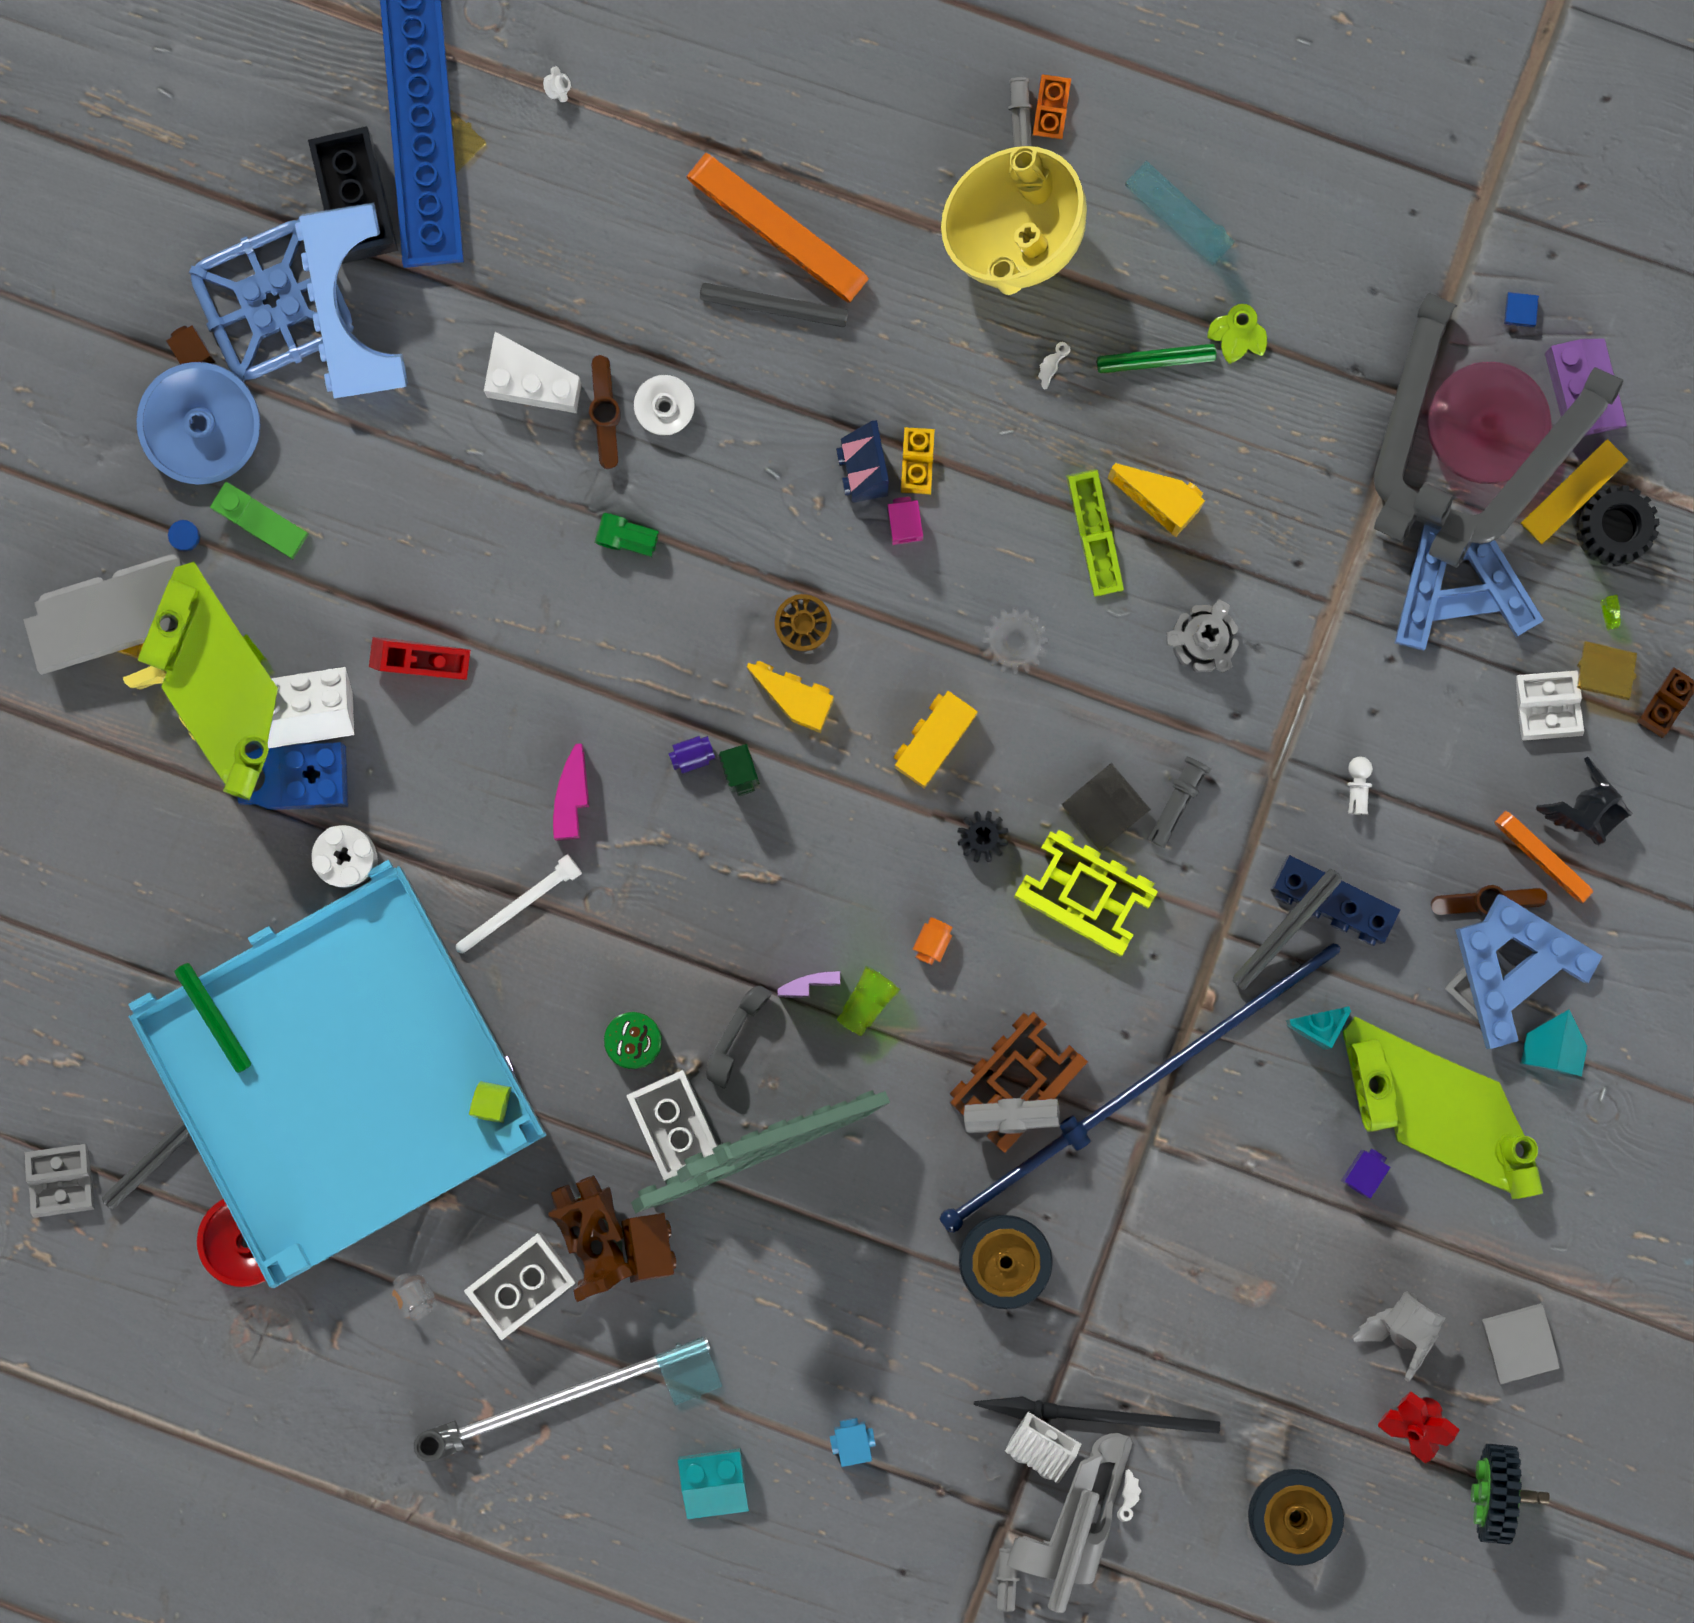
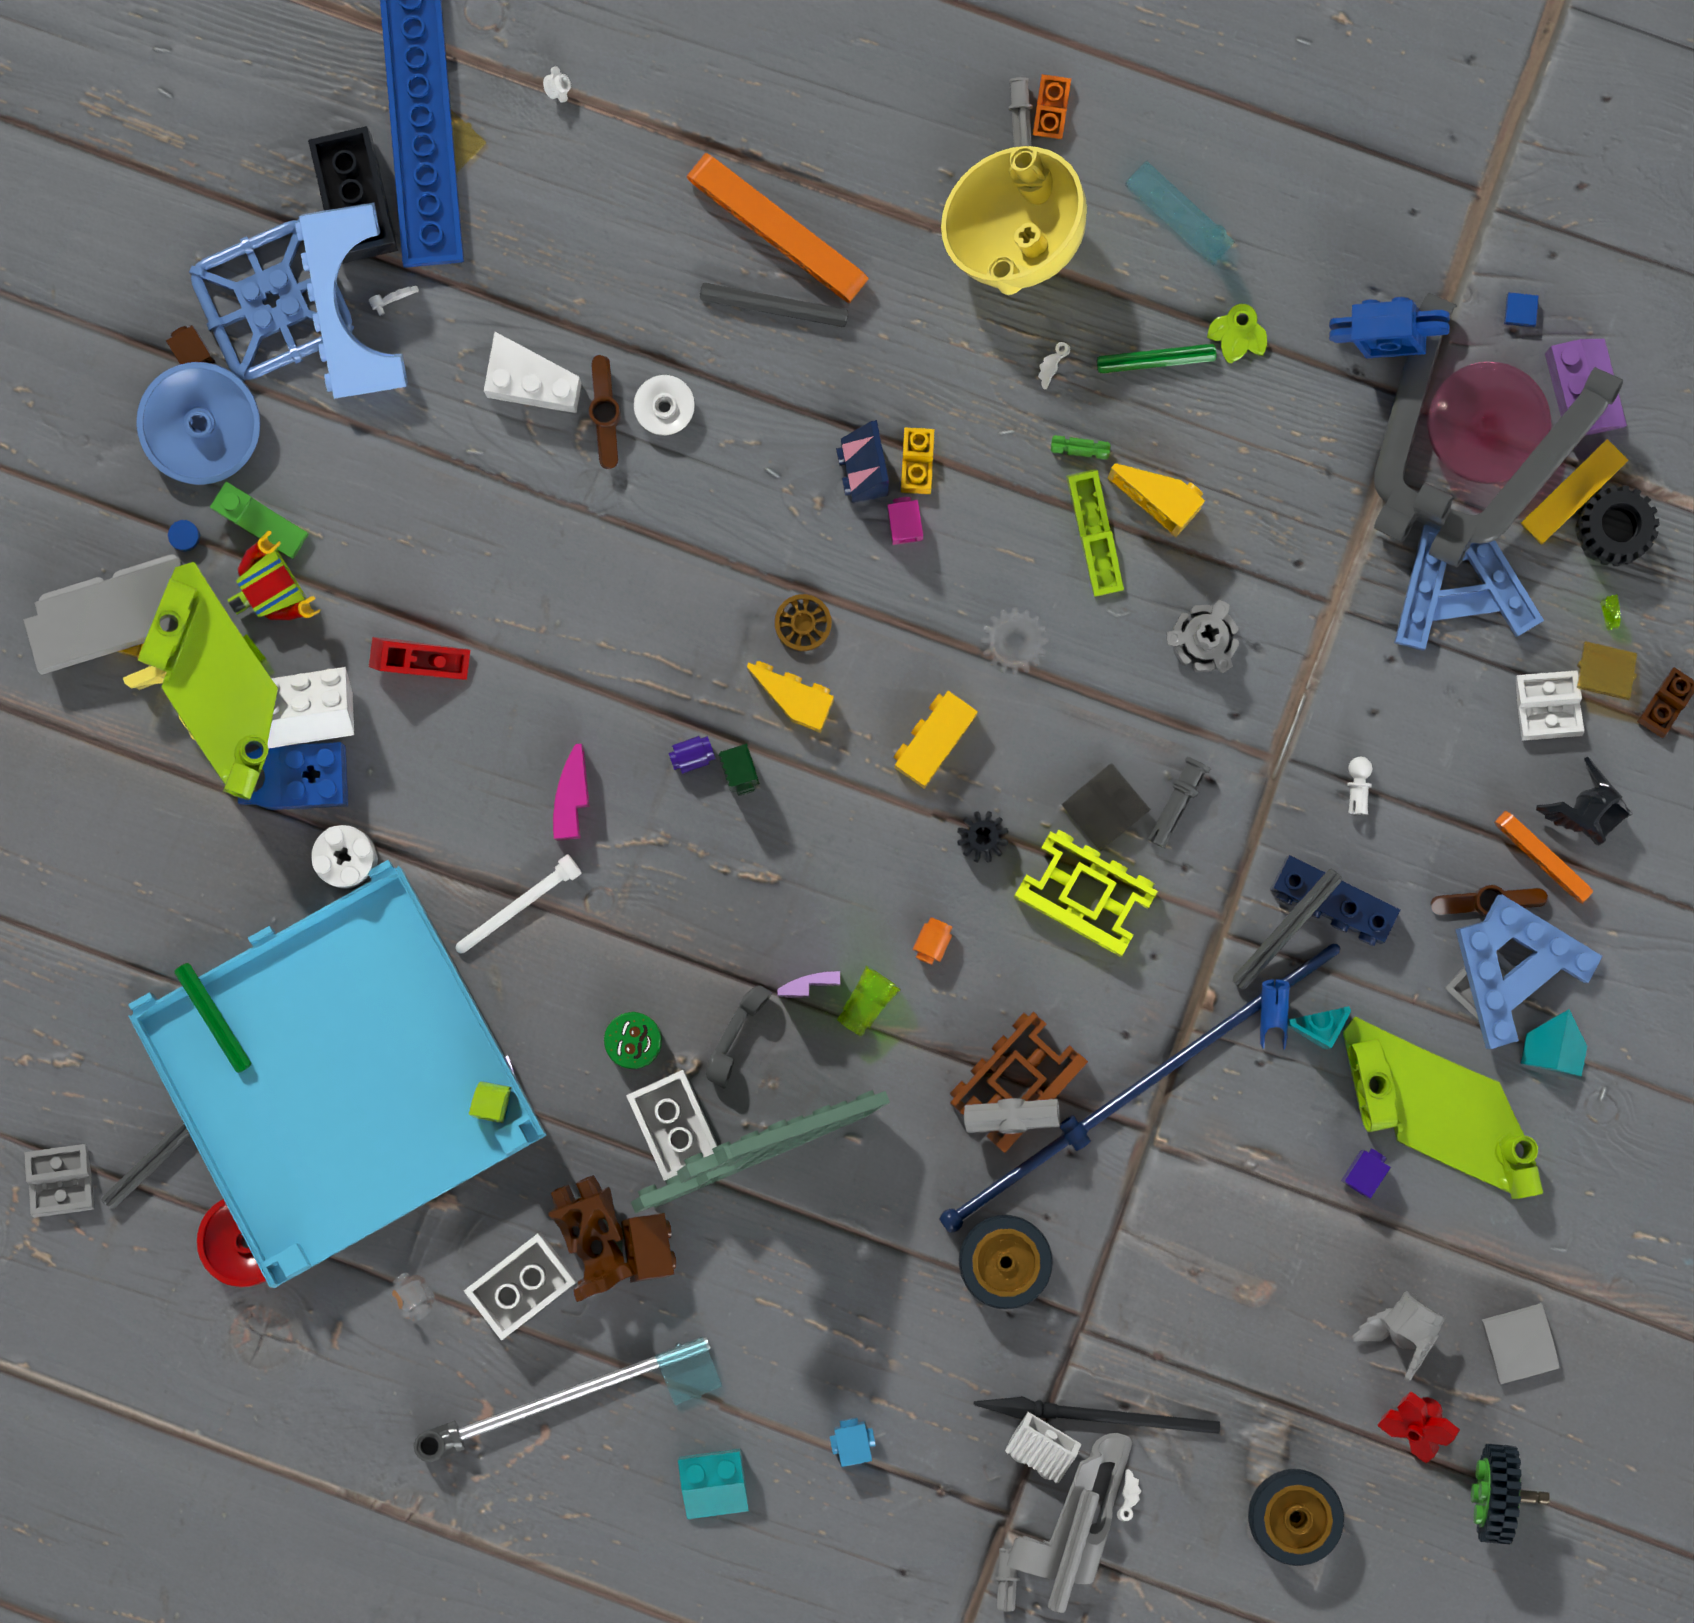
(269, 585): none -> torso
(377, 302): none -> white piece
(618, 534): green piece -> none
(1080, 447): none -> bright green axle
(1274, 1008): none -> blue piece
(1389, 327): none -> blue brick

